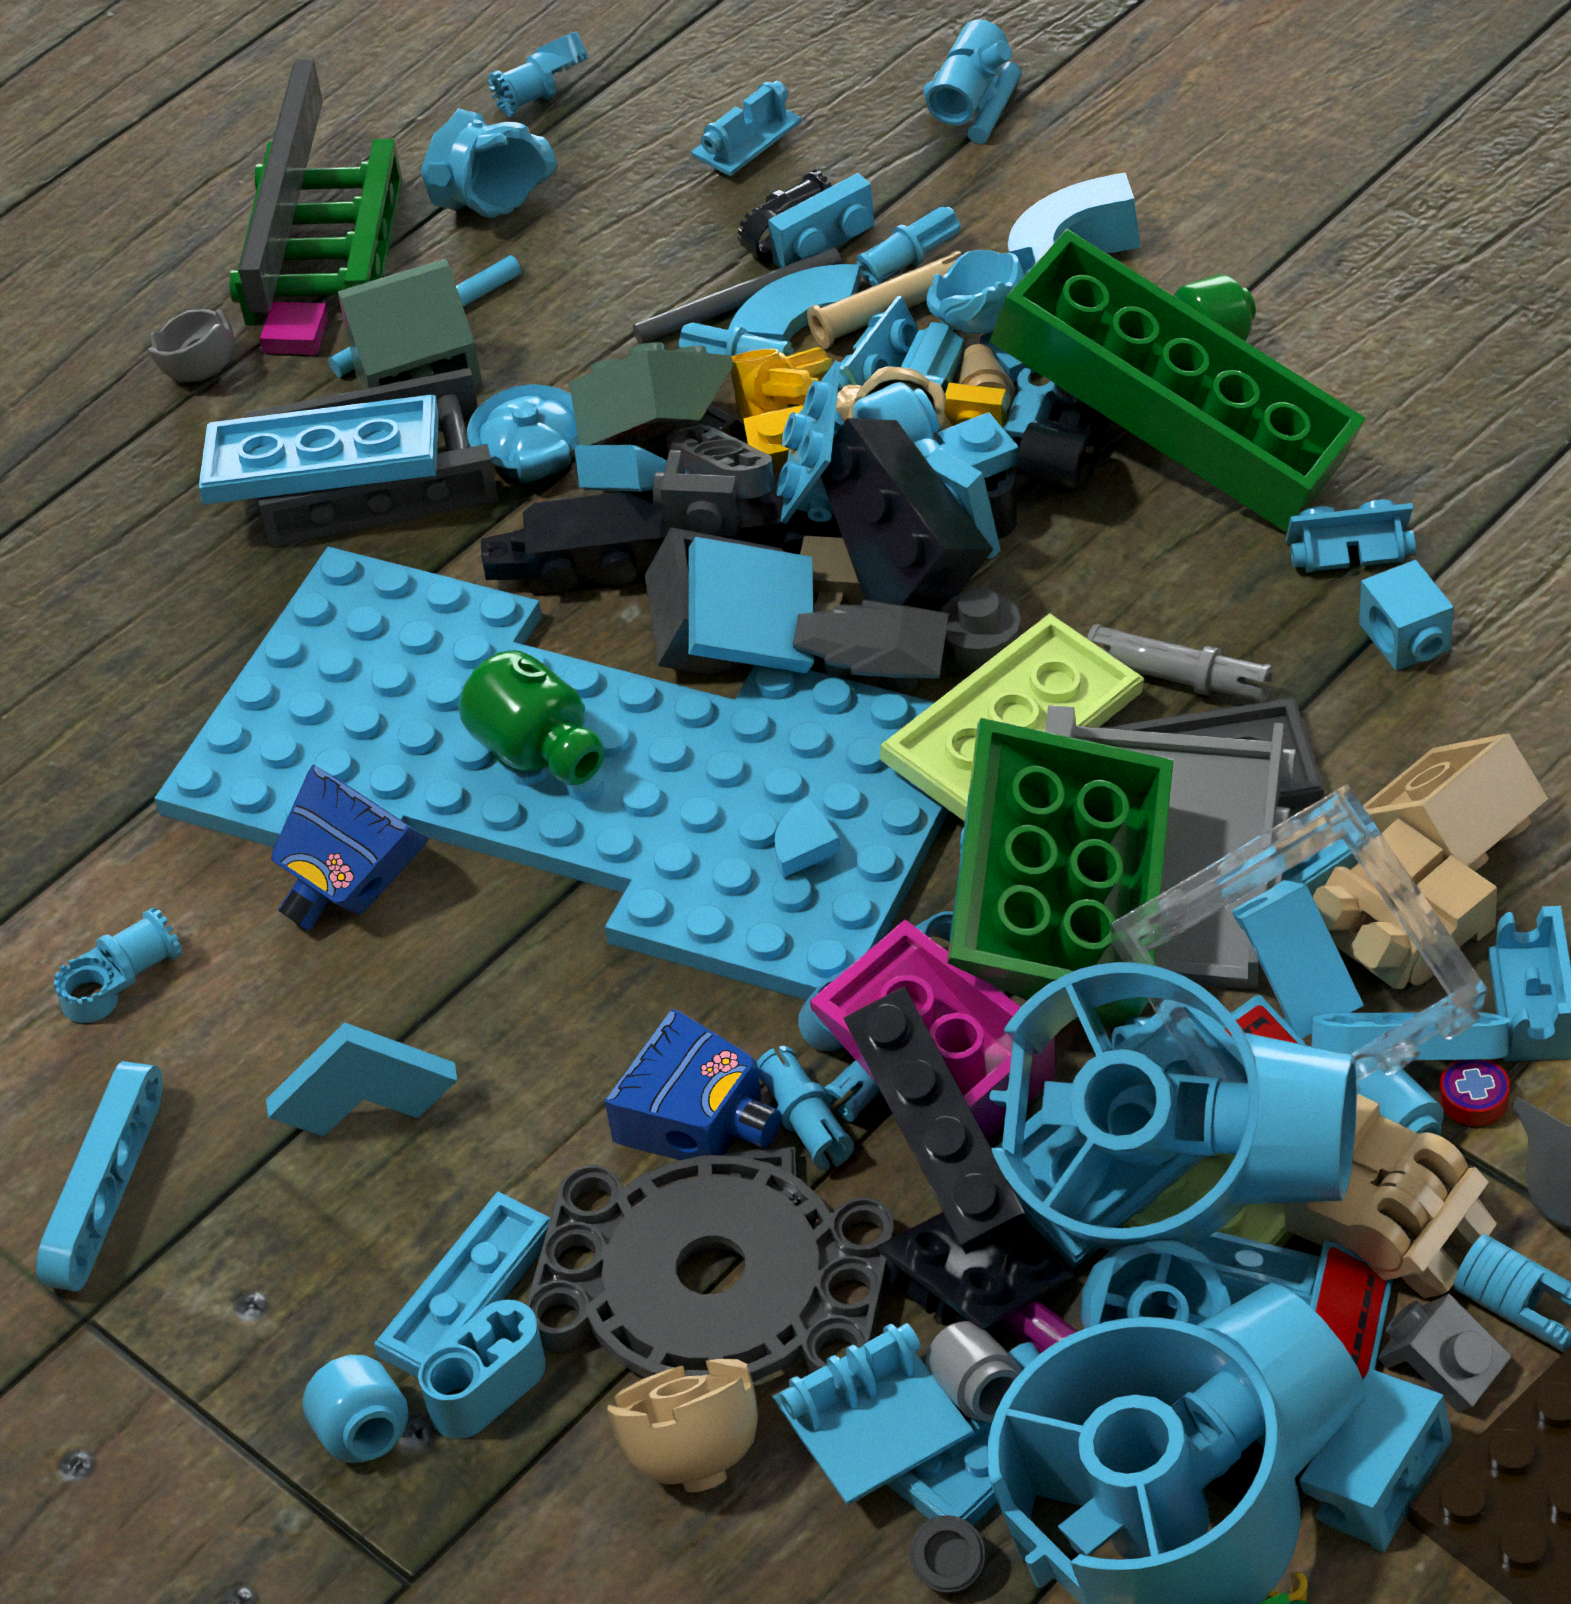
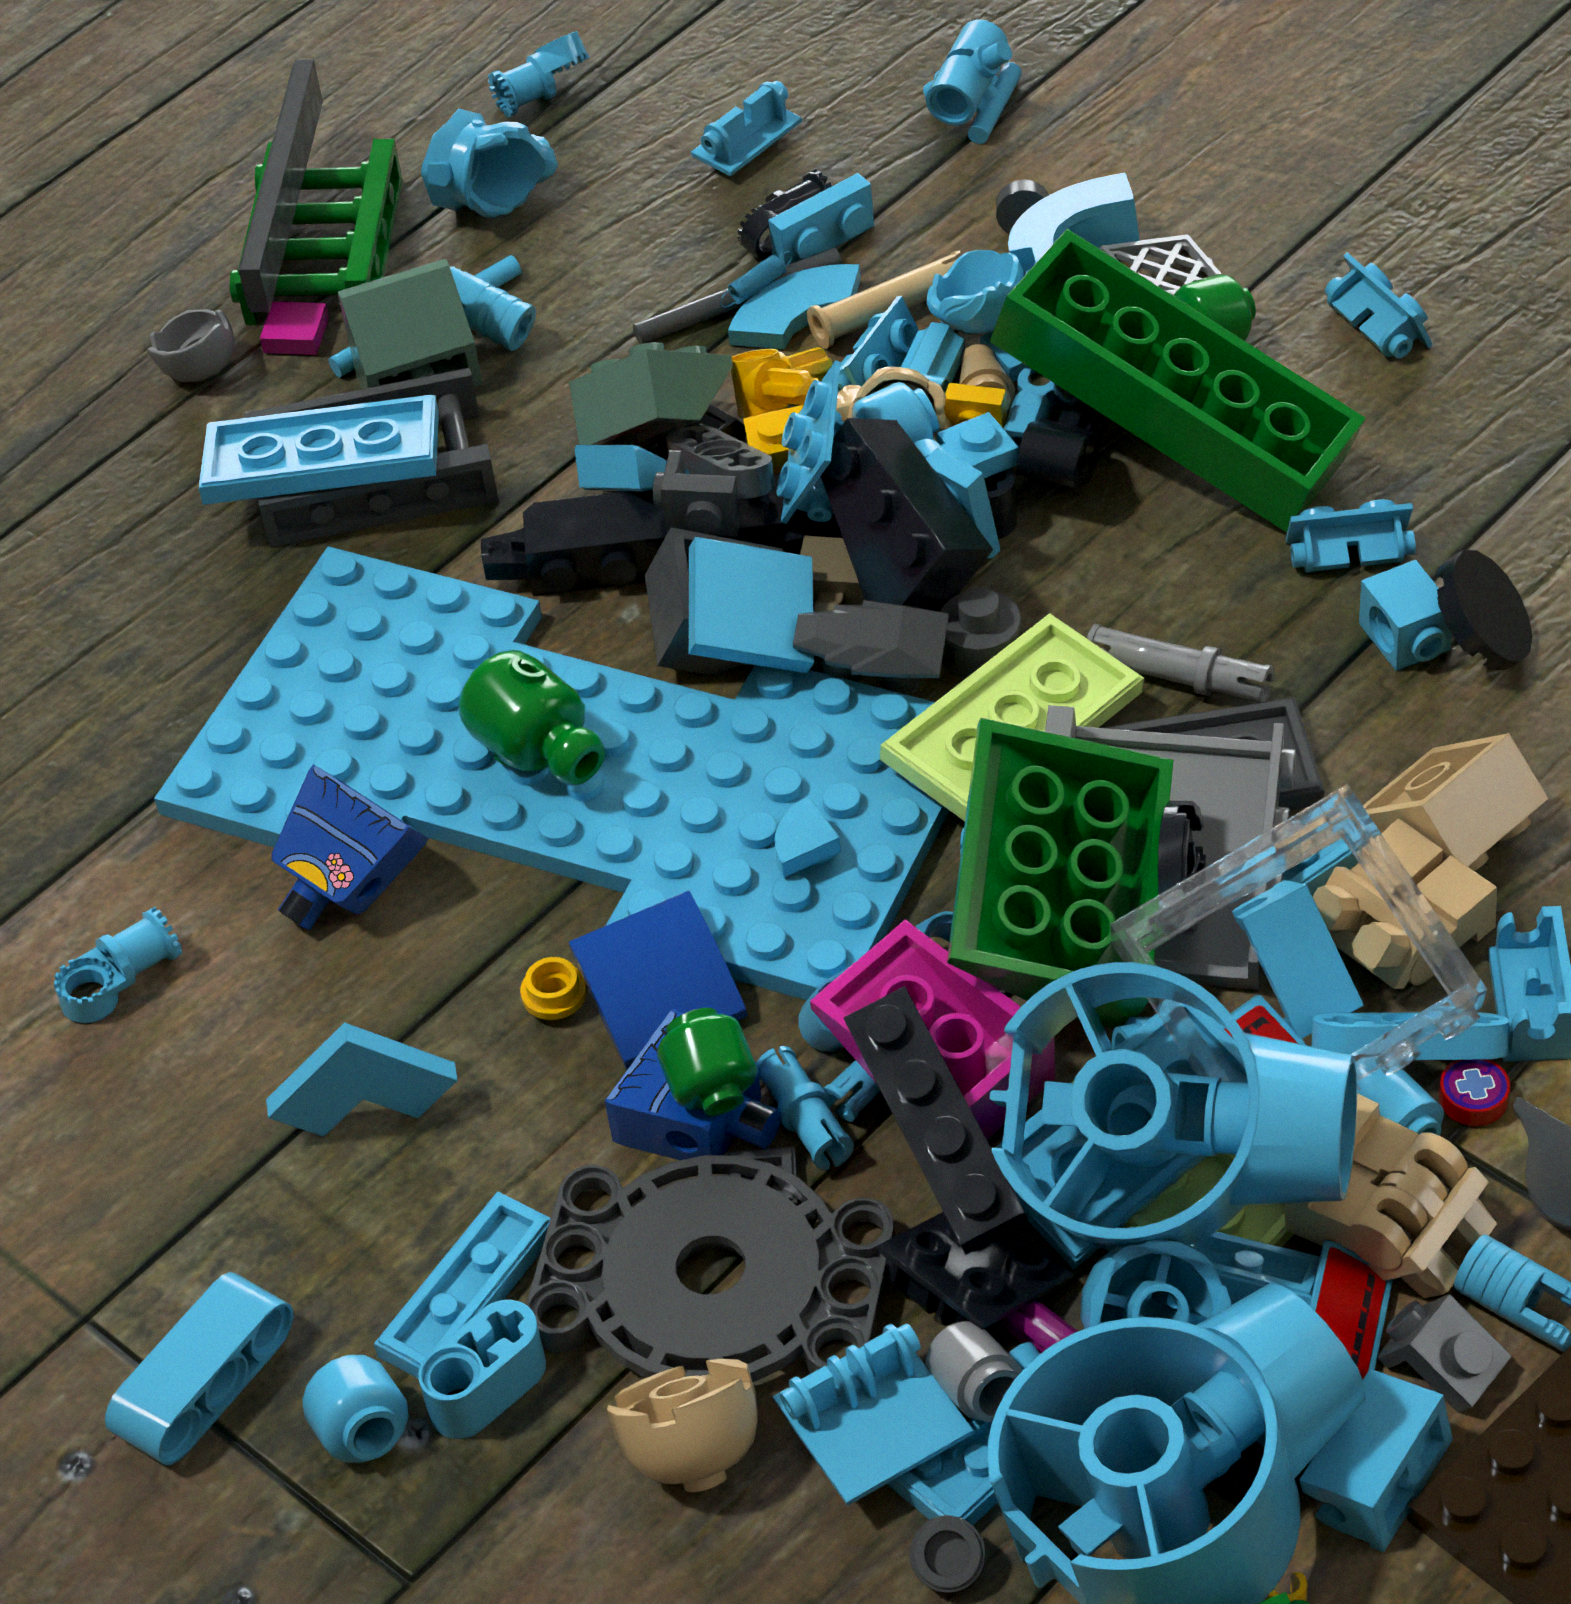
(99, 1176): medium azure beam -> none
(199, 1368): none -> medium azure beam
(494, 311): none -> medium azure hinge
(526, 431): medium azure piece -> none
(550, 976): none -> yellow plate
(654, 965): none -> blue slope
(706, 1061): none -> green head
(728, 342): medium azure axle -> none
(756, 278): none -> medium azure piece
(908, 245): medium azure axle -> none
(1015, 200): none -> dark grey tile
(1158, 248): none -> light grey window
(1176, 850): none -> black tile
(1393, 320): none -> medium azure hinge
(1484, 609): none -> black tile

